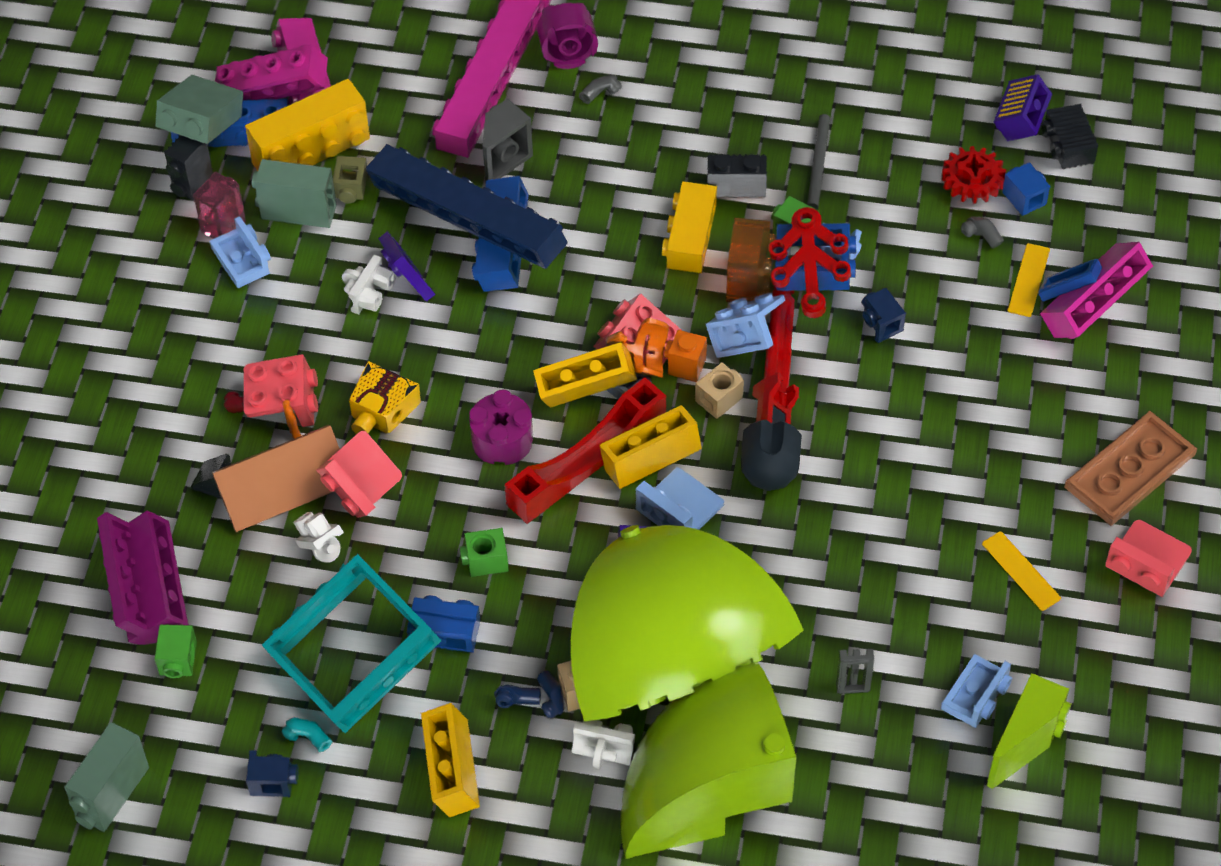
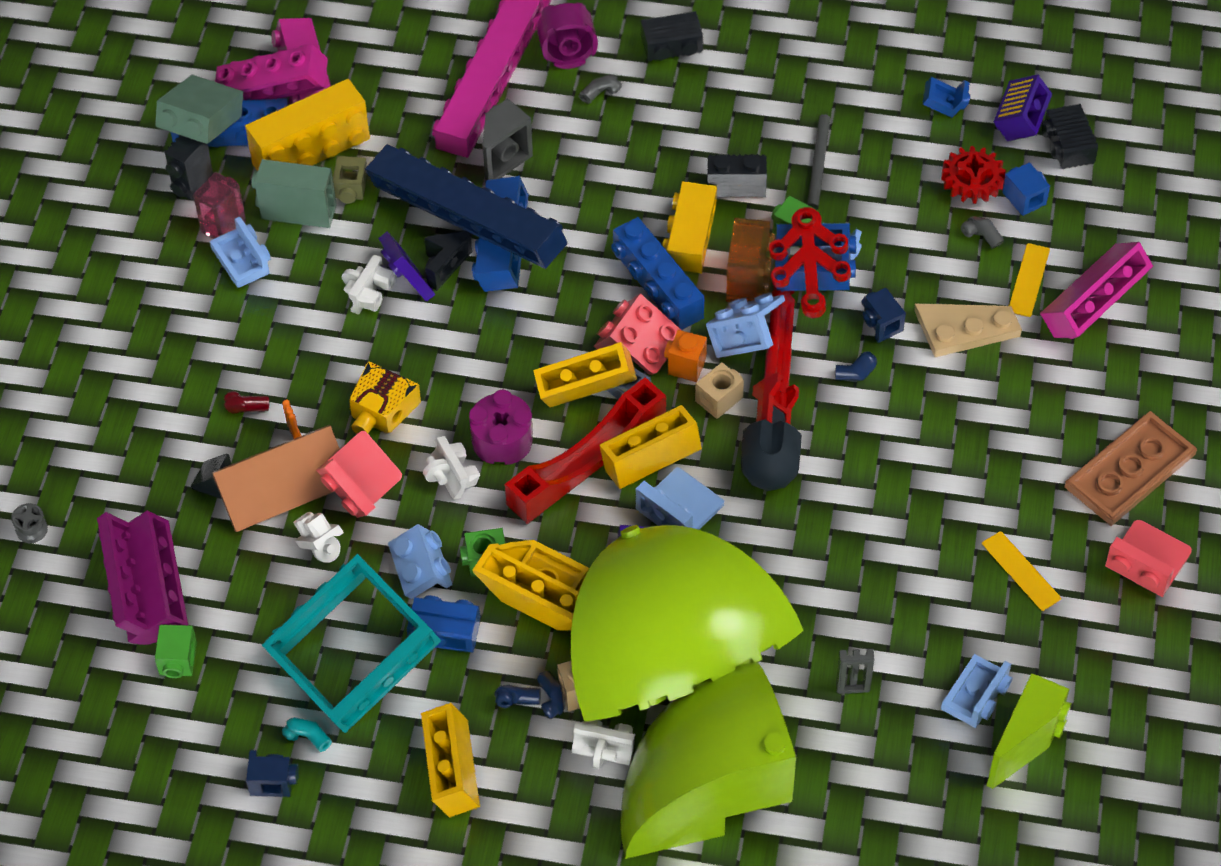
(22, 519): none -> dark grey wheel
(106, 777): sand green brick -> none
(281, 379): coral bracket -> none
(419, 561): none -> light blue bracket
(445, 255): none -> black slope
(446, 468): none -> white hips
(533, 580): none -> yellow wedge
(657, 336): orange helmet -> none
(658, 273): none -> blue brick
(672, 36): none -> black brick
(858, 370): none -> dark blue arm
(946, 98): none -> blue bracket
(965, 327): none -> tan wing
(1070, 279): blue tile -> none

